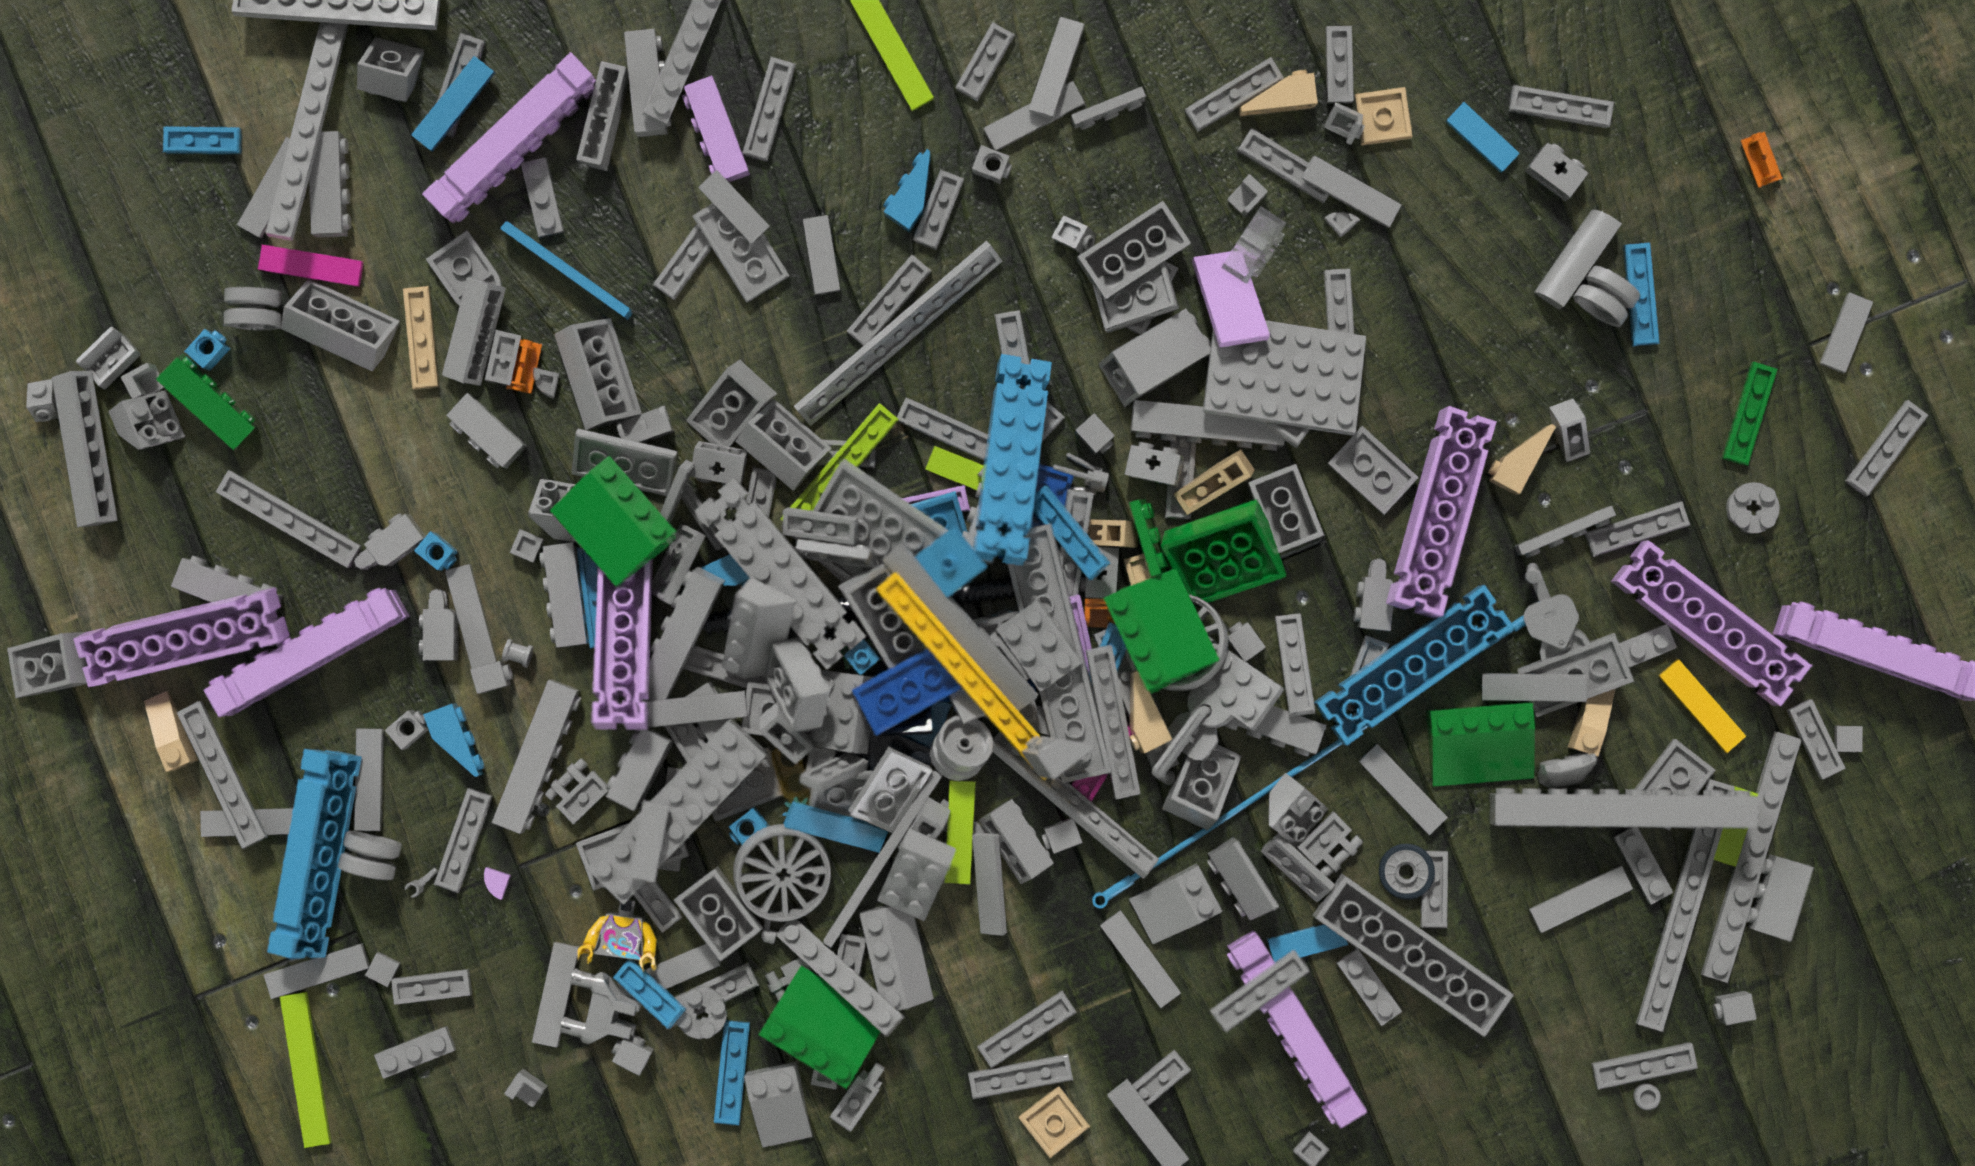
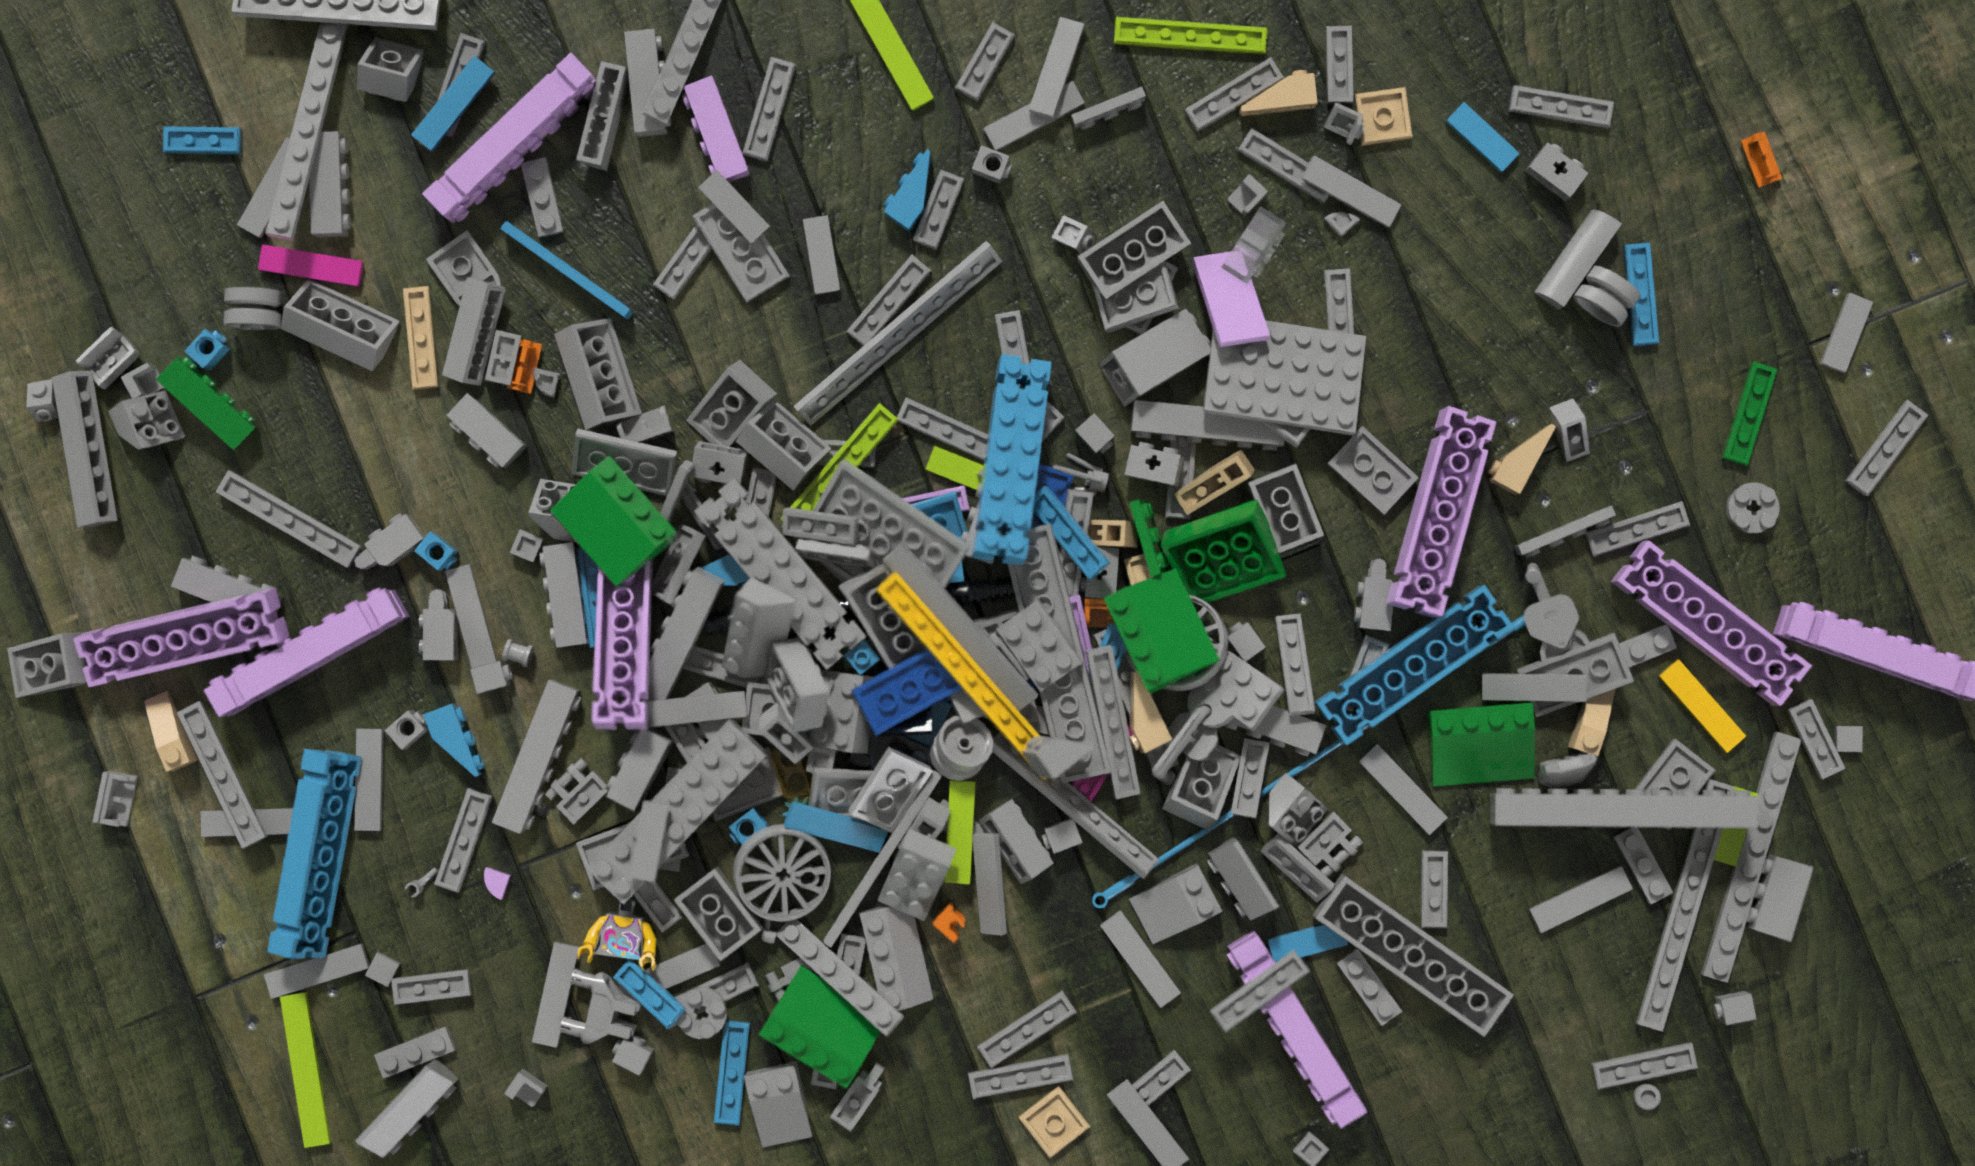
(115, 798): none -> light grey hinge
(369, 854): light grey wheel -> none
(408, 1108): none -> light grey slope
(834, 771): light grey tile -> none
(947, 921): none -> orange hinge
(950, 561): dark azure plate -> none
(1190, 35): none -> lime tile
(1250, 778): none -> light grey plate
(1390, 871): wheel -> none

